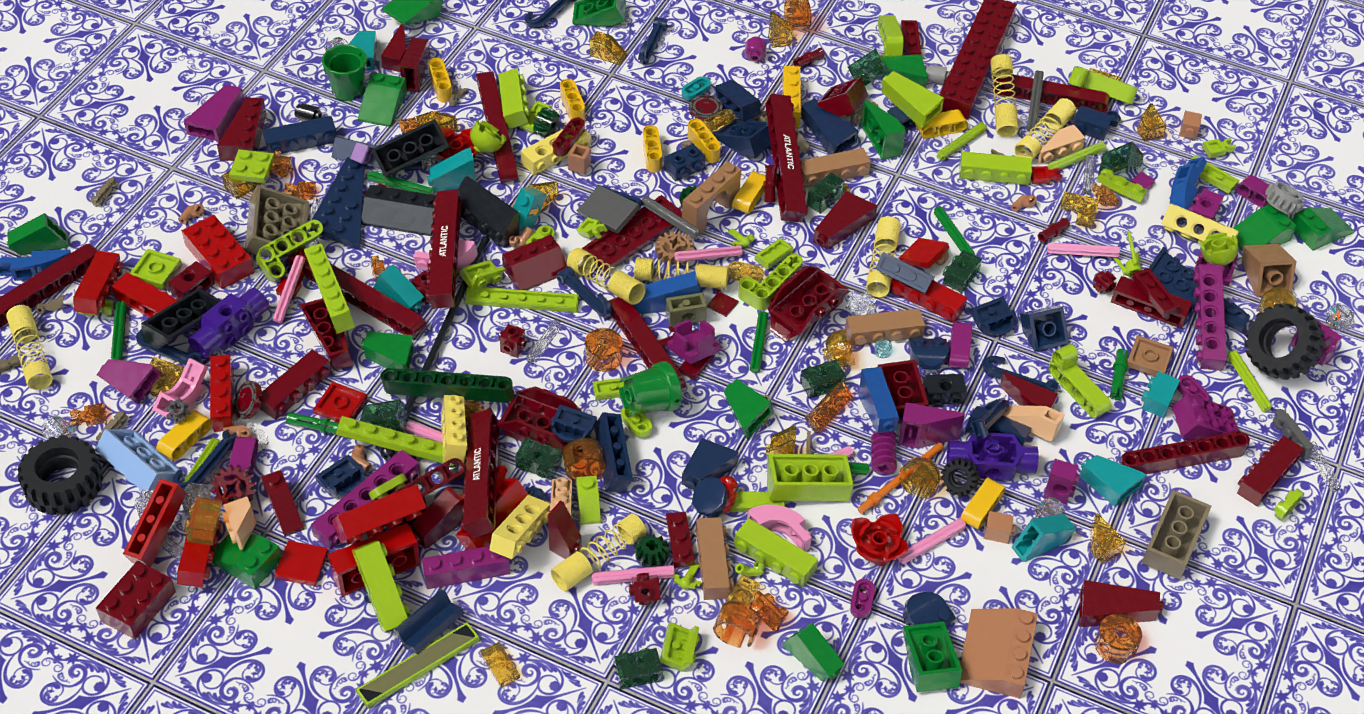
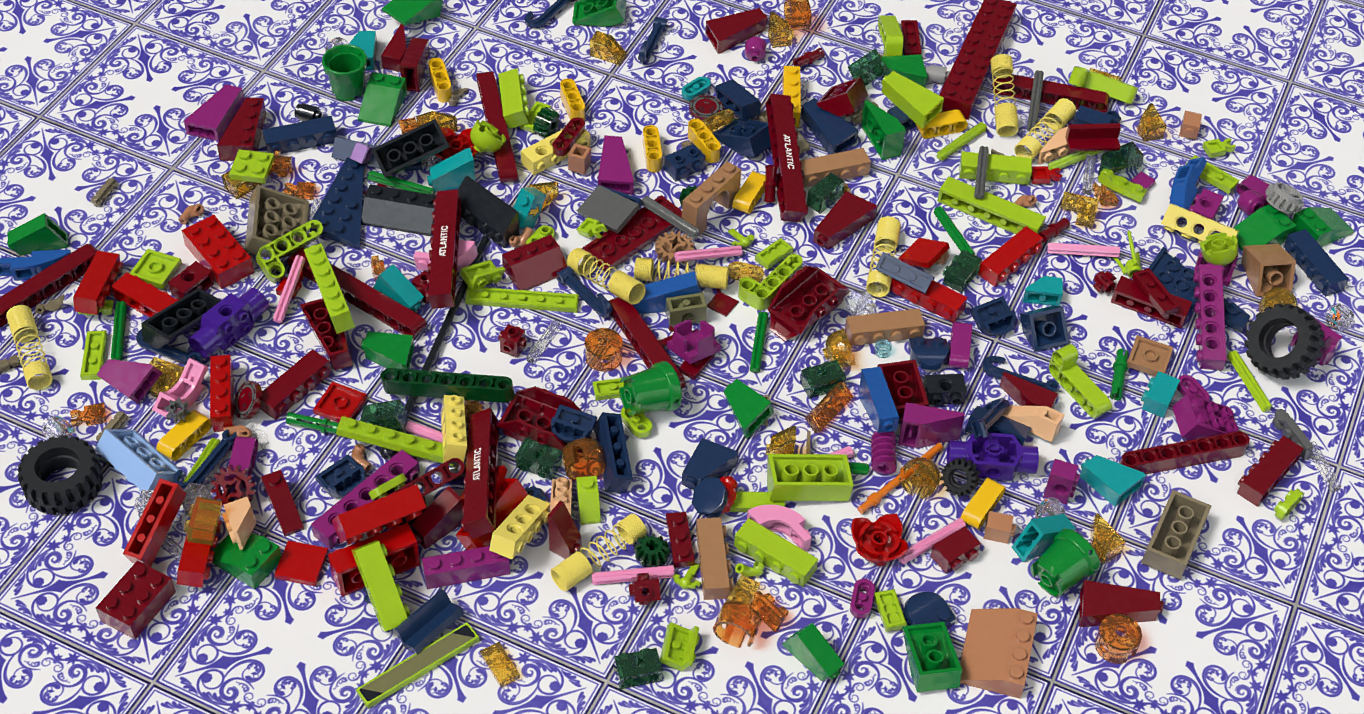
(93, 354): none -> lime tile
(615, 167): none -> magenta slope
(735, 28): none -> dark red slope
(890, 610): none -> lime plate
(955, 550): none -> dark red brick
(981, 172): none -> dark grey axle
(989, 209): none -> lime brick
(1010, 256): none -> red brick
(1044, 291): none -> teal slope
(1065, 562): none -> green piece
(1093, 137): none -> dark red panel
(1250, 202): none -> magenta head
(1315, 262): none -> dark blue brick

